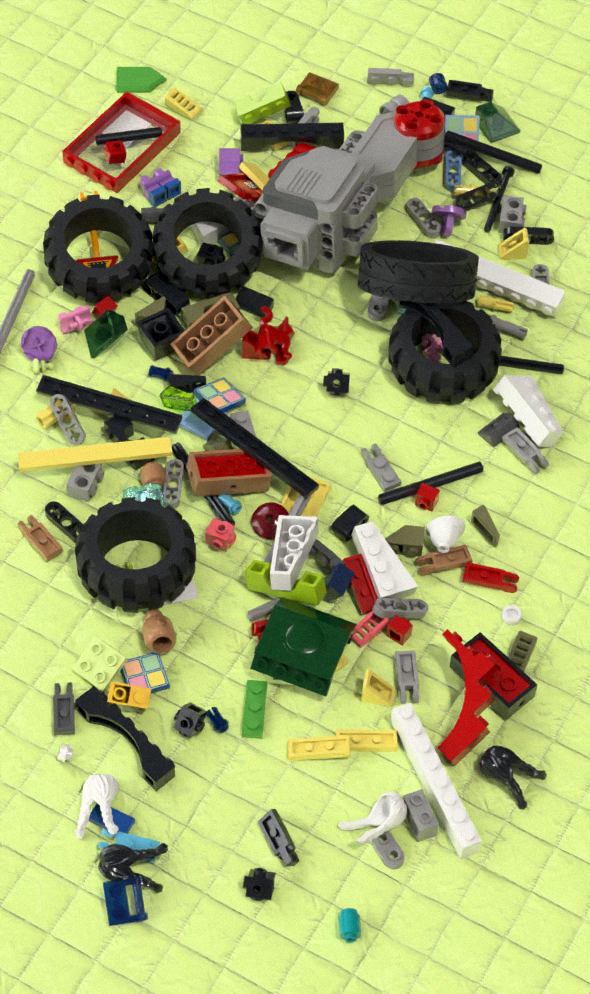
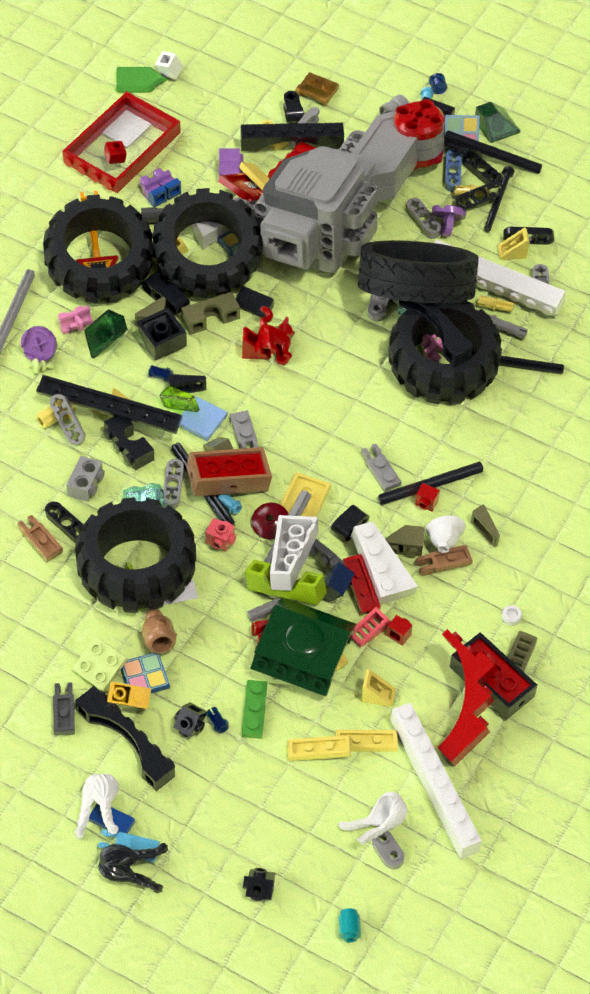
(65, 753): white plate -> none
(94, 454): light yellow tile -> none
(103, 305): red plate -> none
(118, 904): clear blue plate -> none
(129, 135): black axle -> none
(153, 473): medium nougat head -> none
(169, 65): none -> white brick
(176, 96): light yellow slope -> none
(210, 254): black brick -> none
(211, 335): medium nougat brick -> none
(220, 394): tile -> none
(255, 448): black tile -> none
(275, 101): lime arch -> none
(278, 837): hinge -> none
(342, 377): black brick -> none
(389, 76): light grey hinge -> none
(407, 674): light grey hinge -> none
(413, 608): light grey beam -> none
(420, 815): light grey brick -> none
(469, 91): black hinge -> none
(490, 577): red hinge -> none
(497, 428): dark grey slope -> none
(499, 764): black hair -> none
(512, 212): light grey brick -> none
(525, 450): light grey hinge -> none
(530, 408): white wedge -> none

